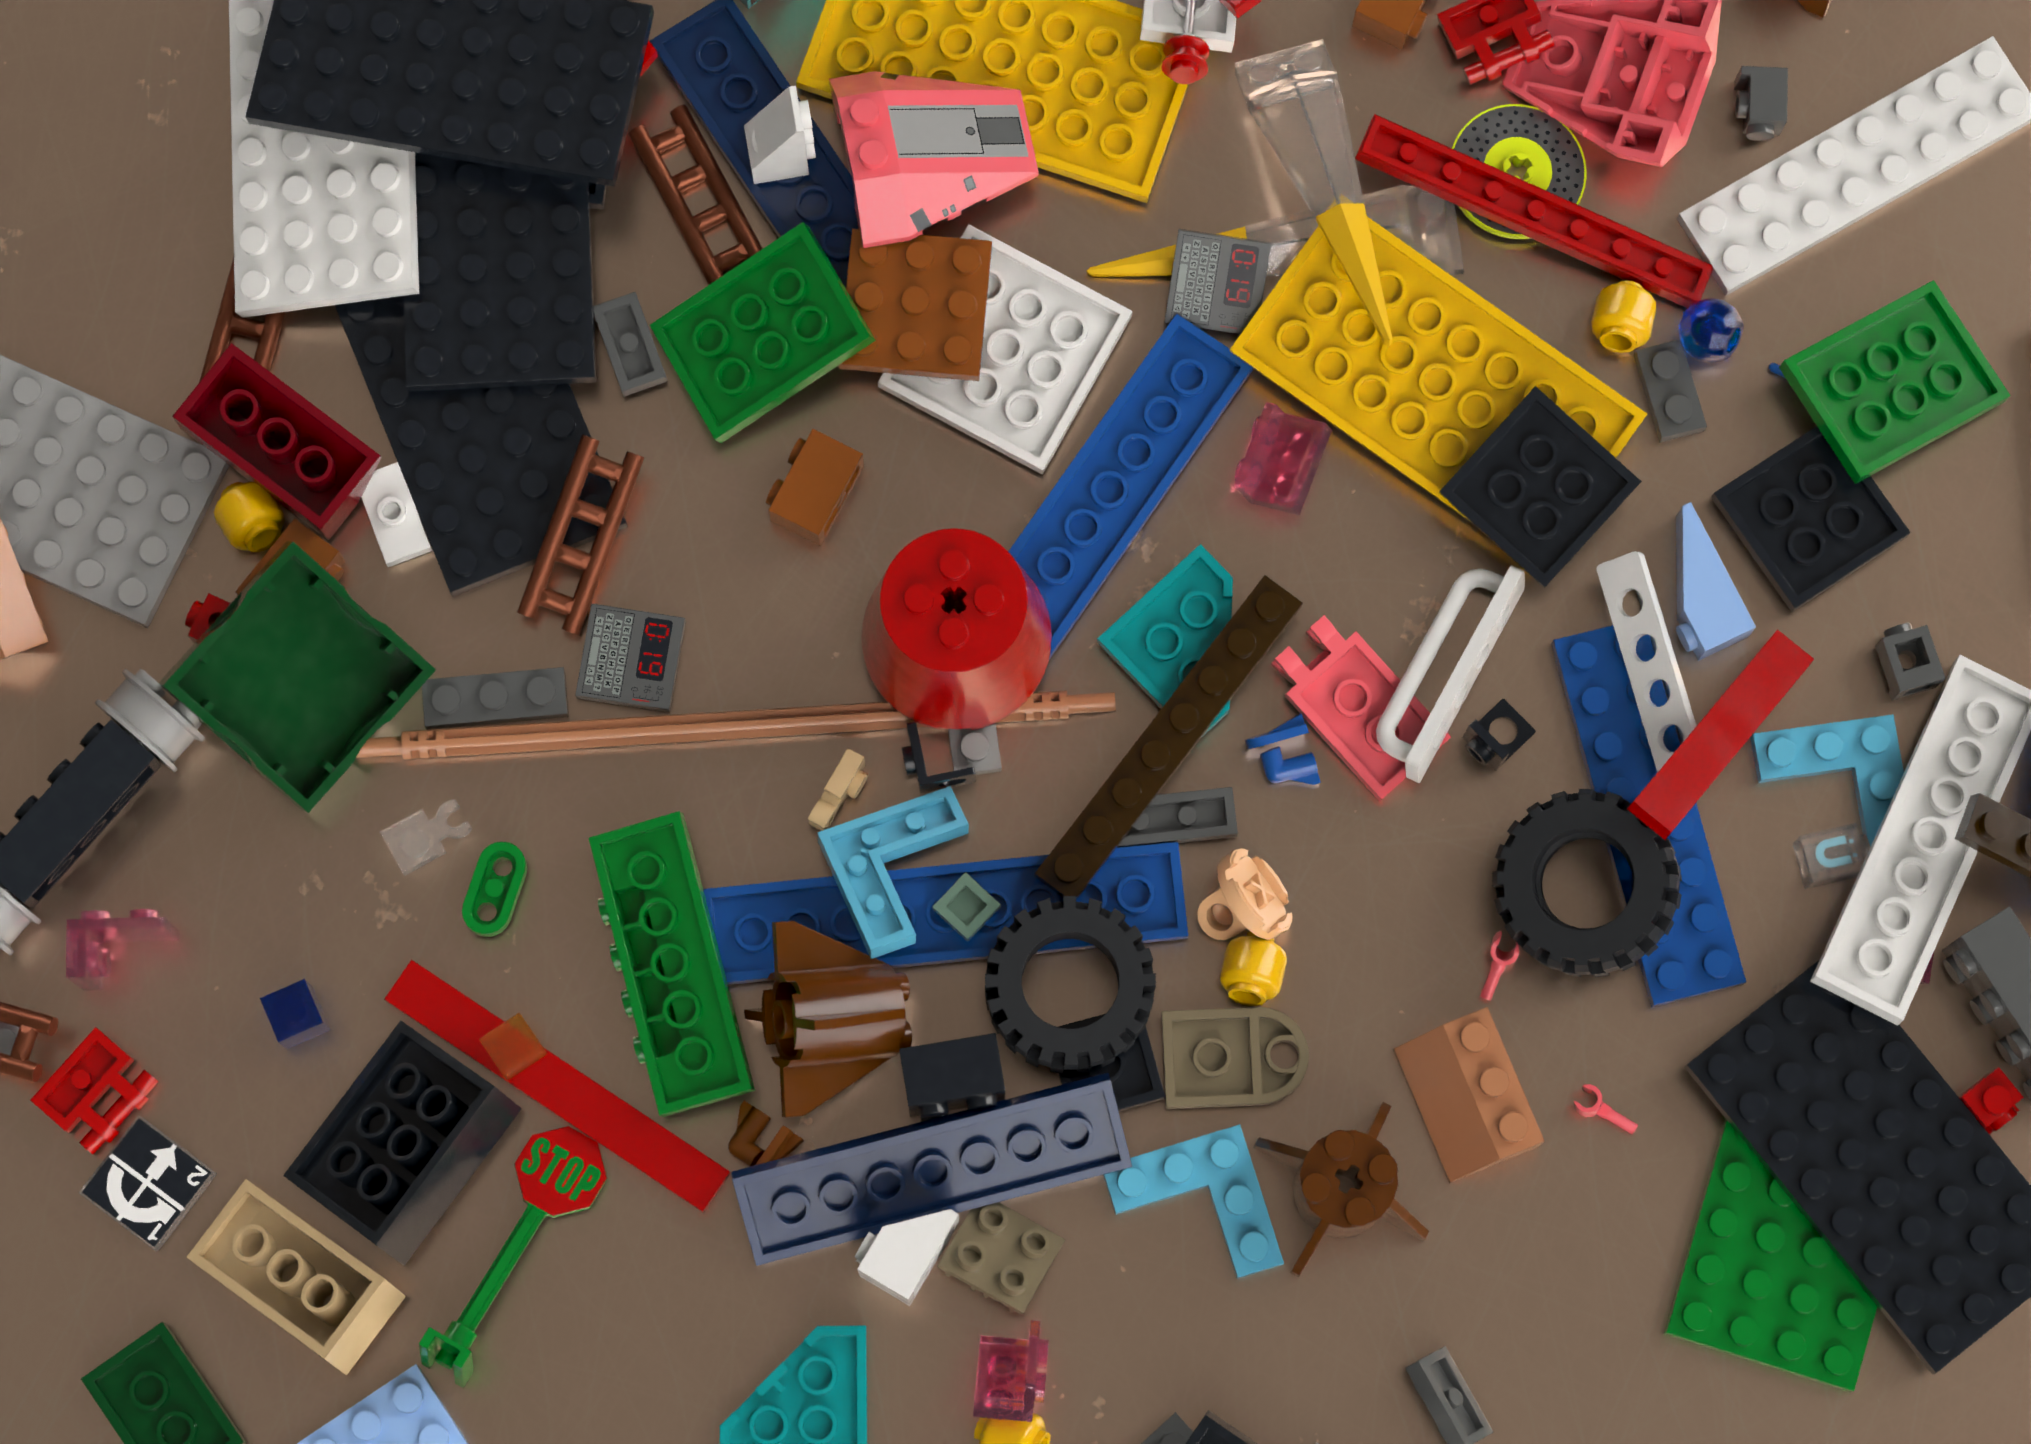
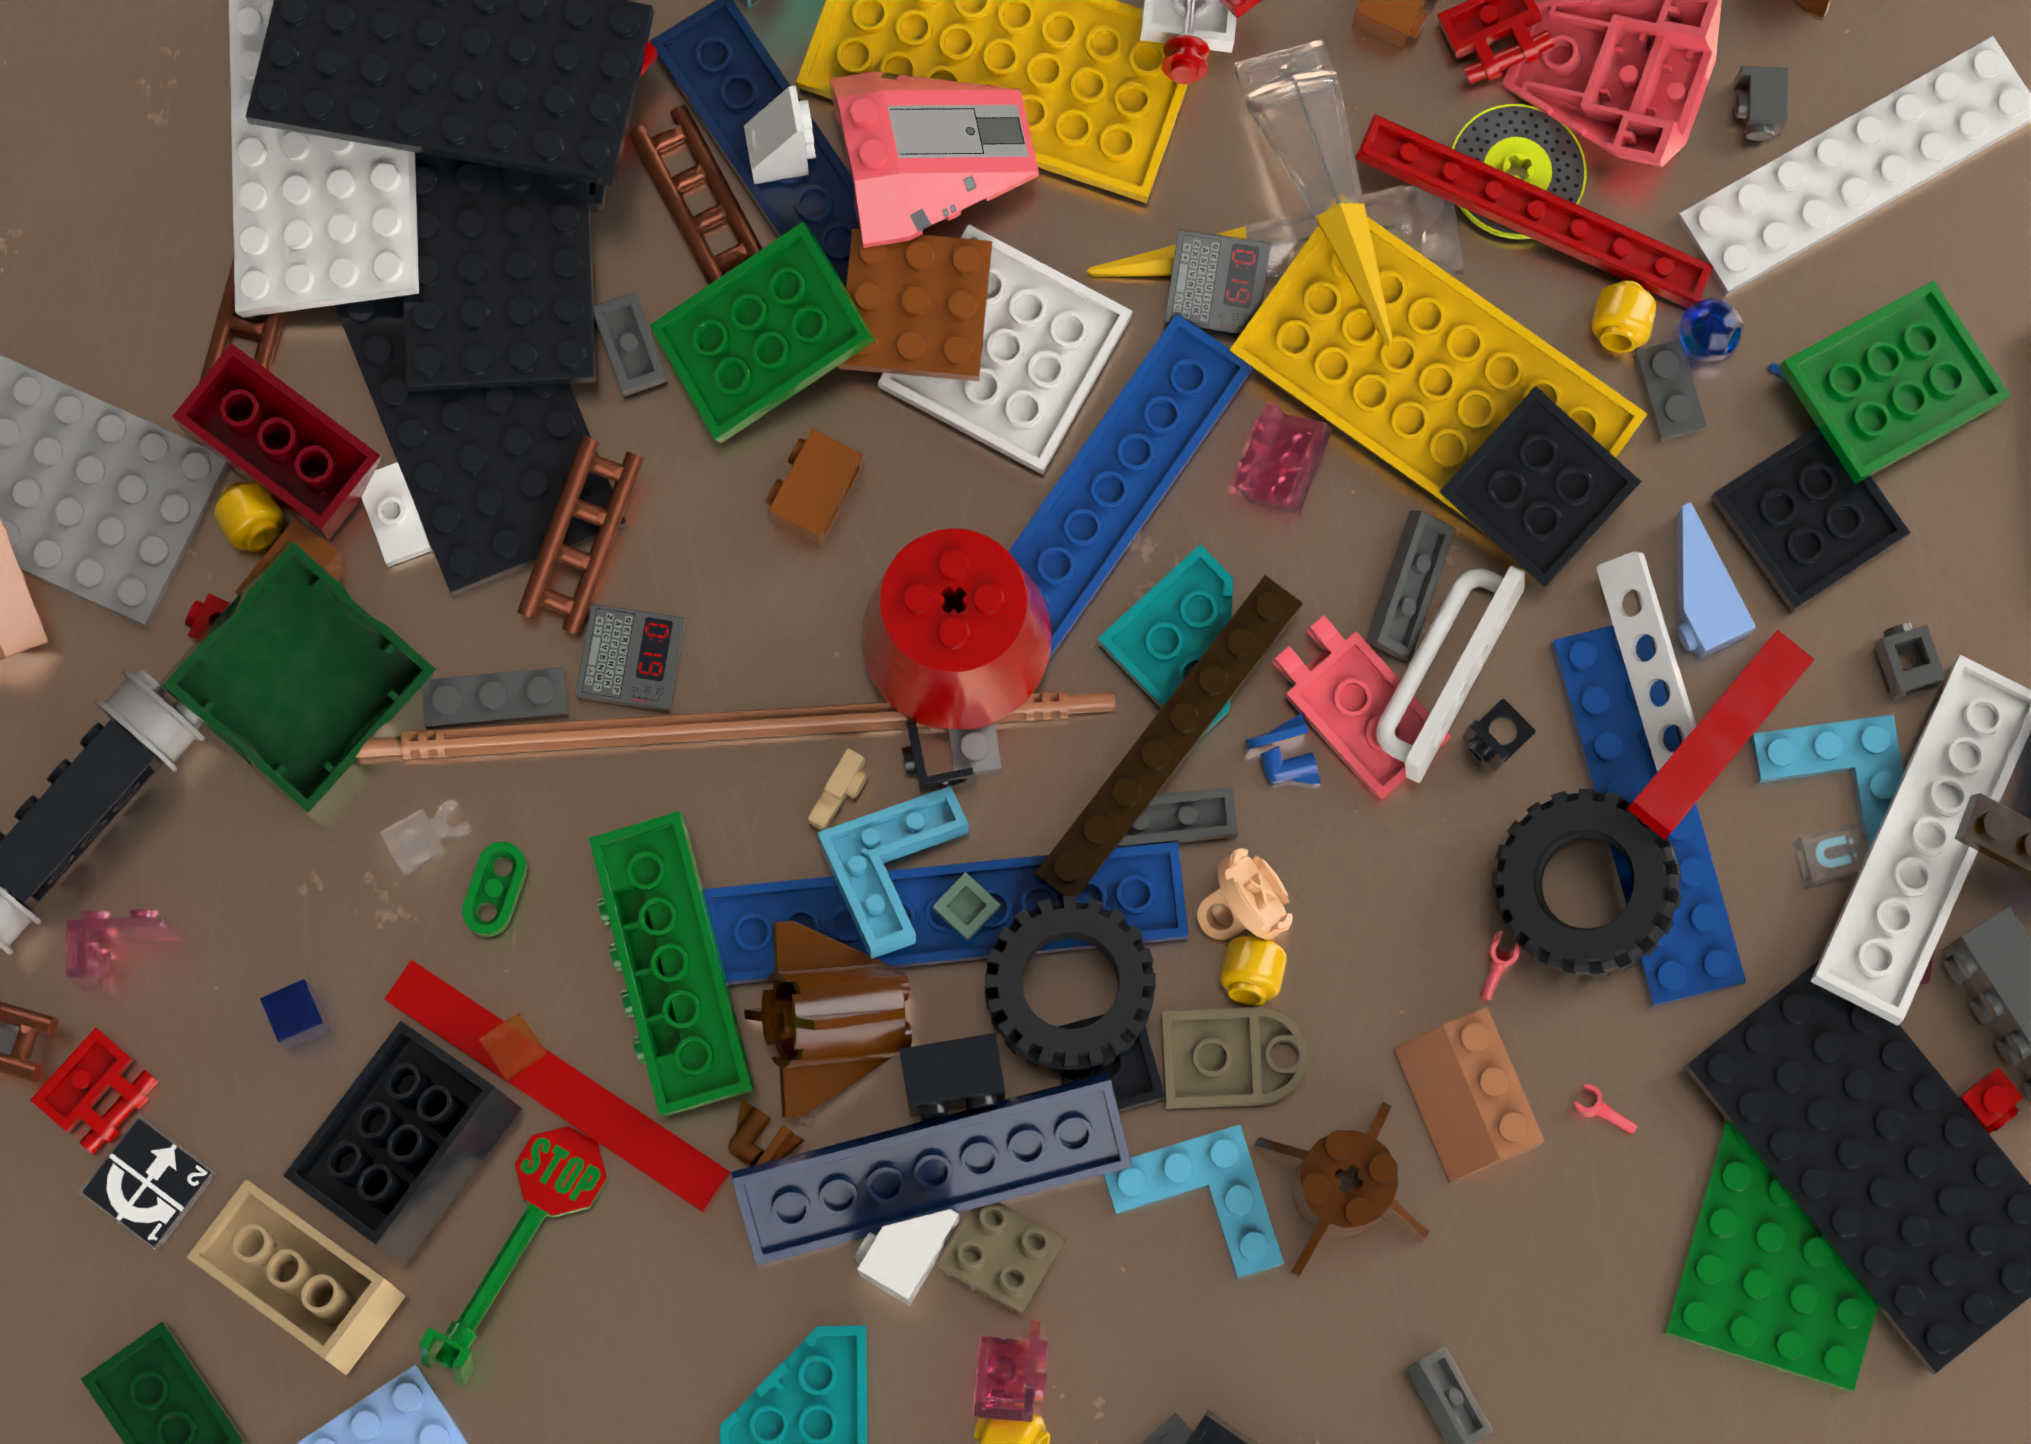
(1410, 585): none -> dark grey plate

